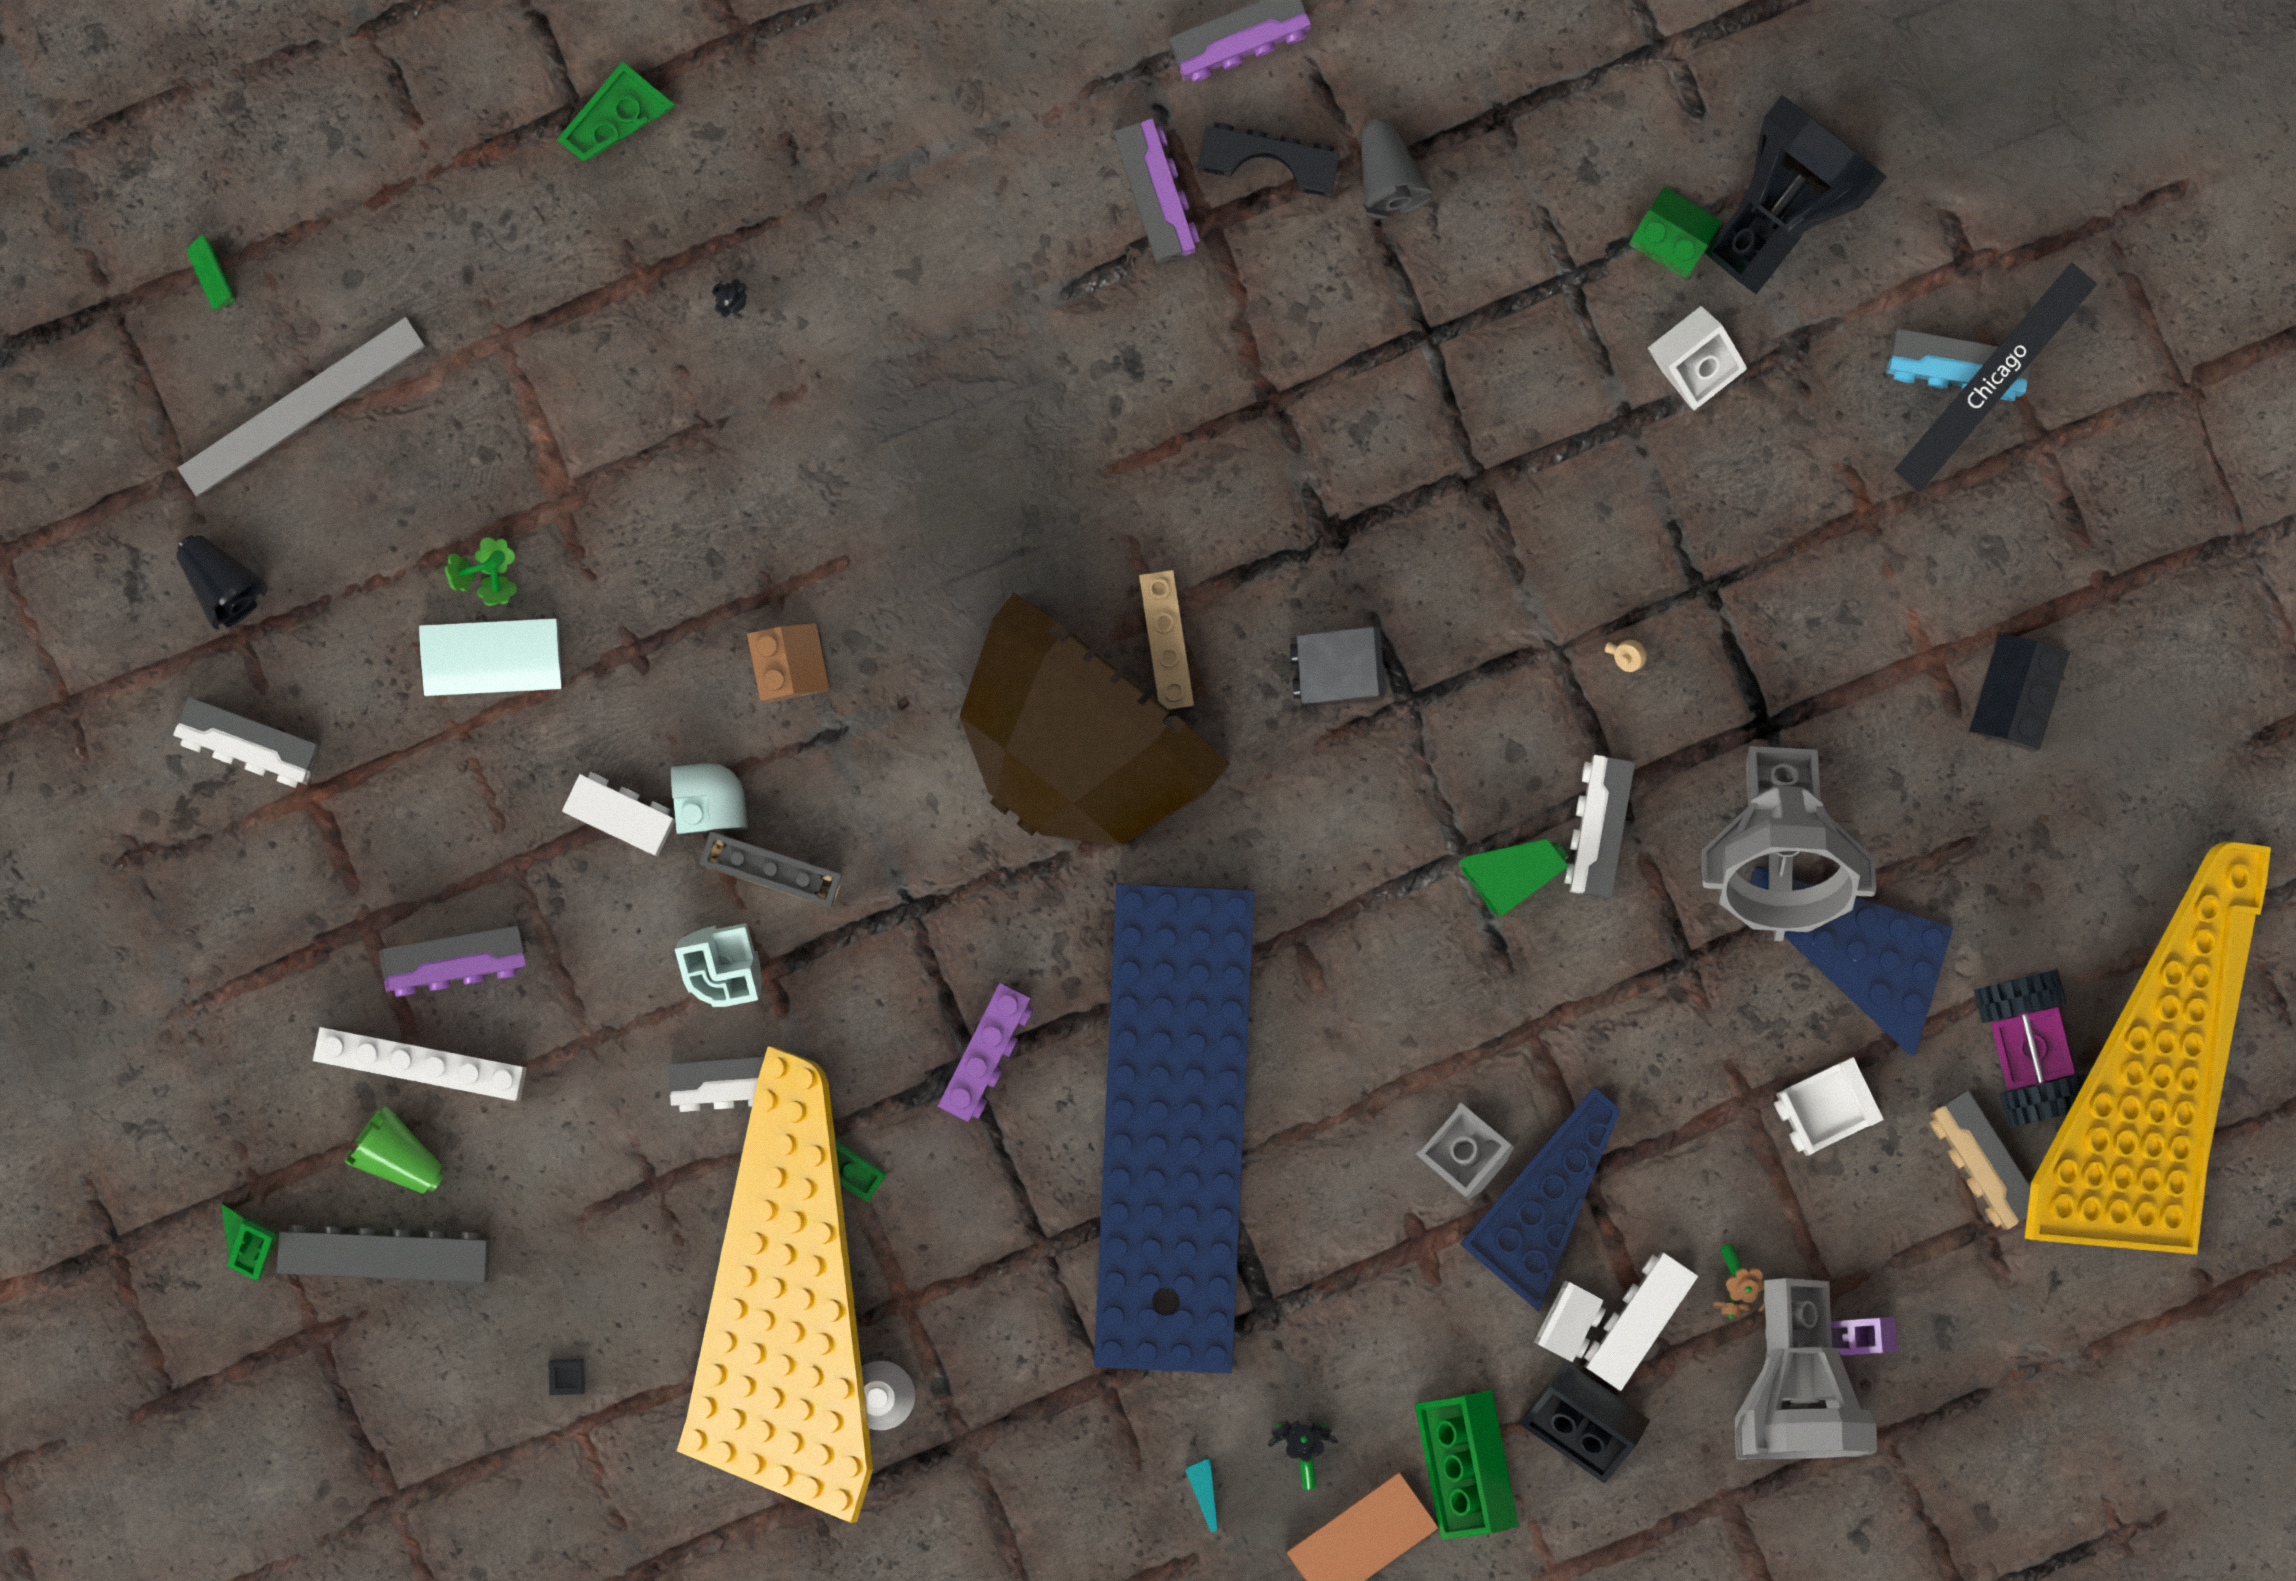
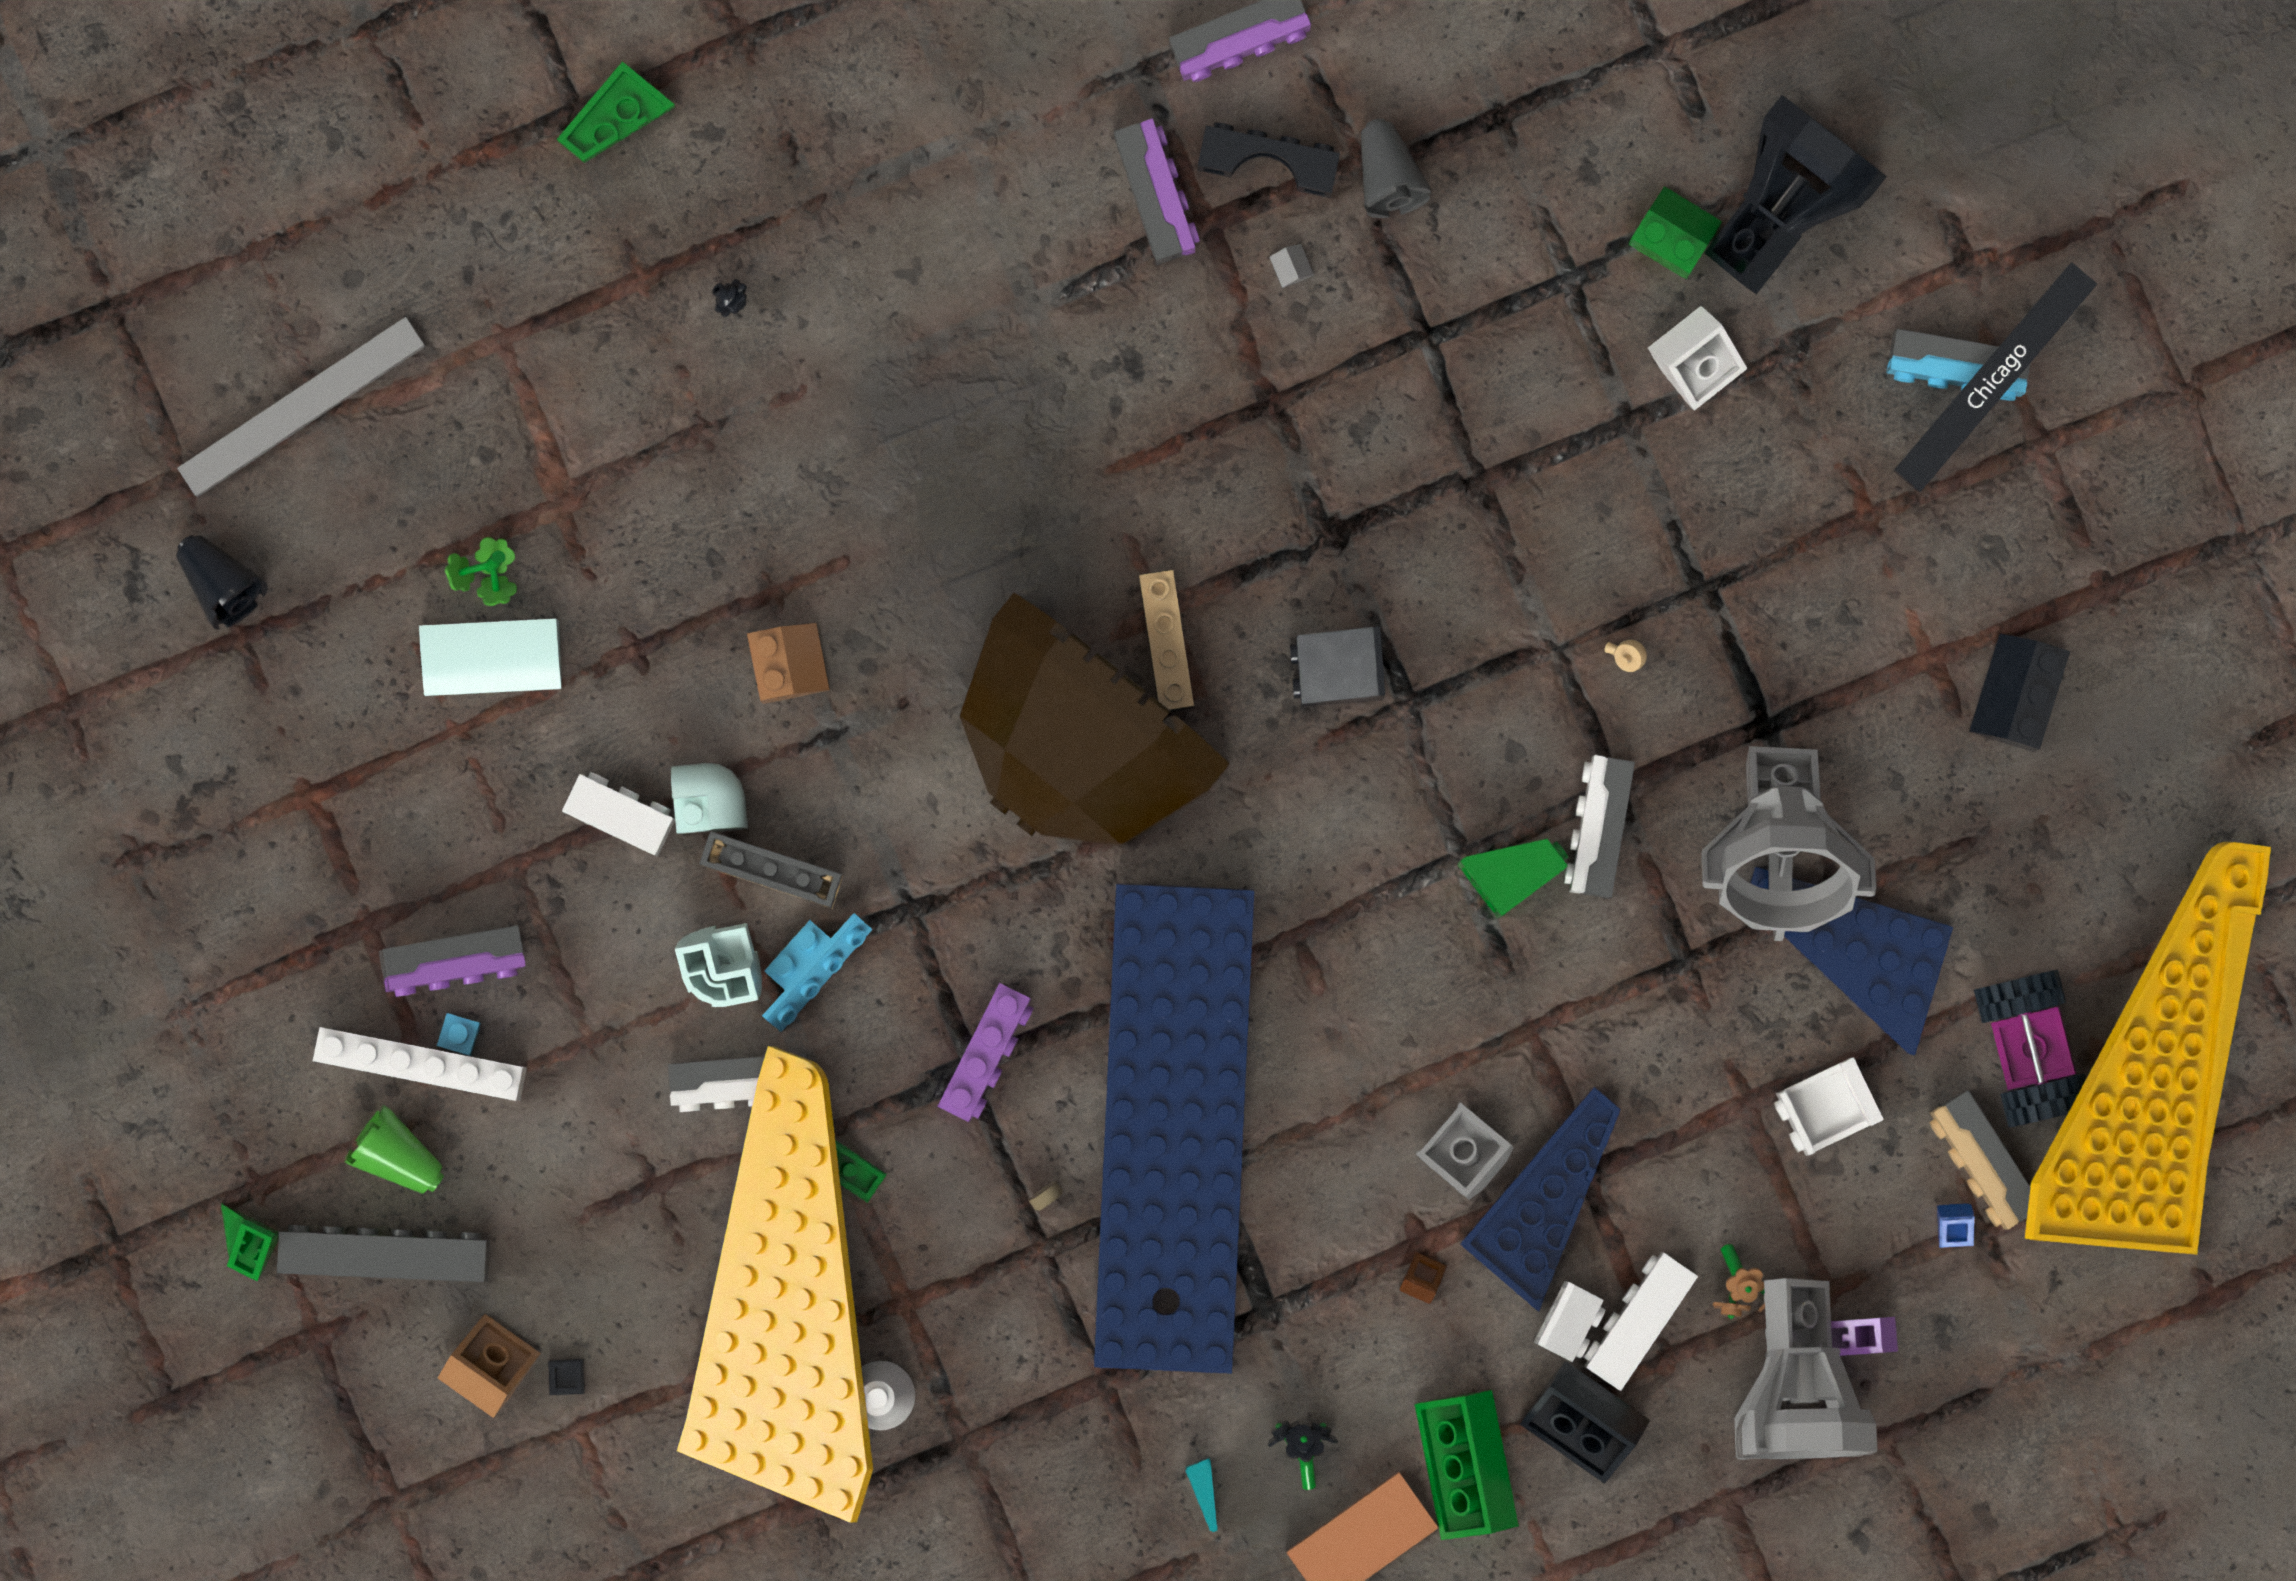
(210, 273): green slope -> none
(247, 741): piece -> none
(458, 1034): none -> medium azure plate
(488, 1365): none -> medium nougat slope
(808, 964): none -> medium azure bracket
(1046, 1196): none -> dark tan tile
(1291, 265): none -> light grey slope
(1423, 1278): none -> reddish brown slope
(1955, 1225): none -> blue slope

